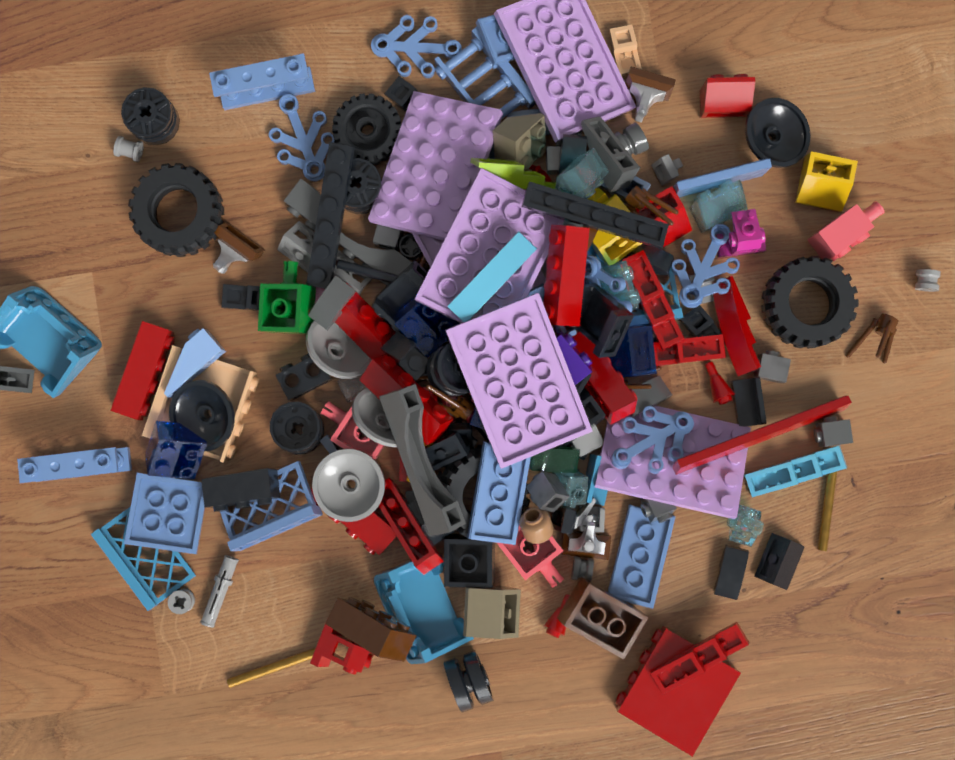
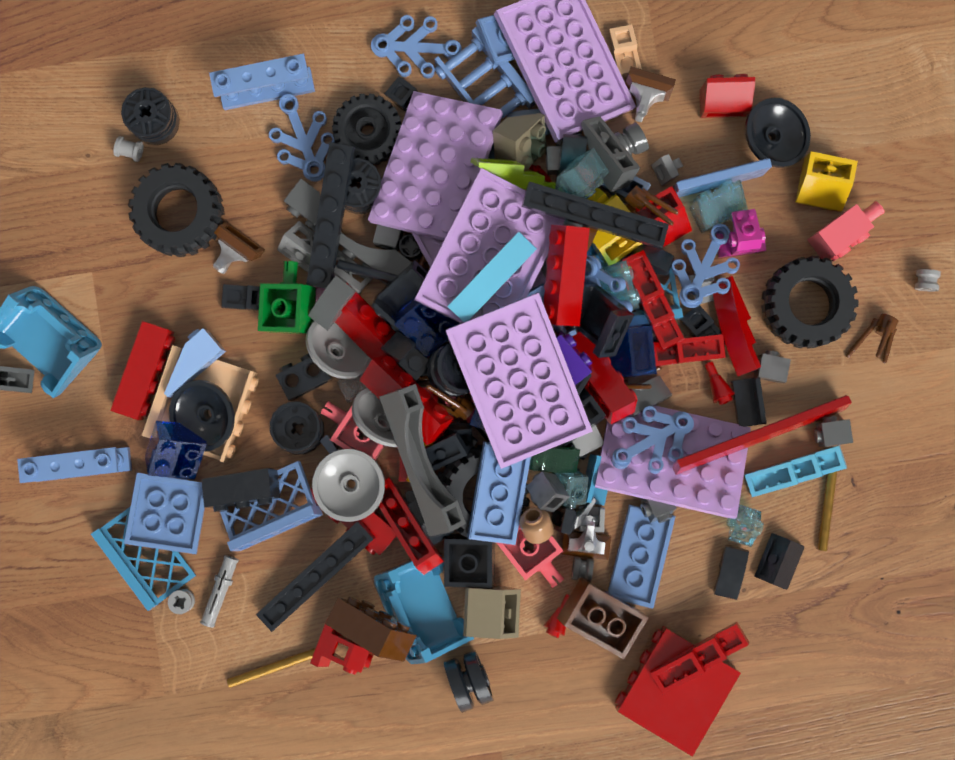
(315, 575): none -> black plate

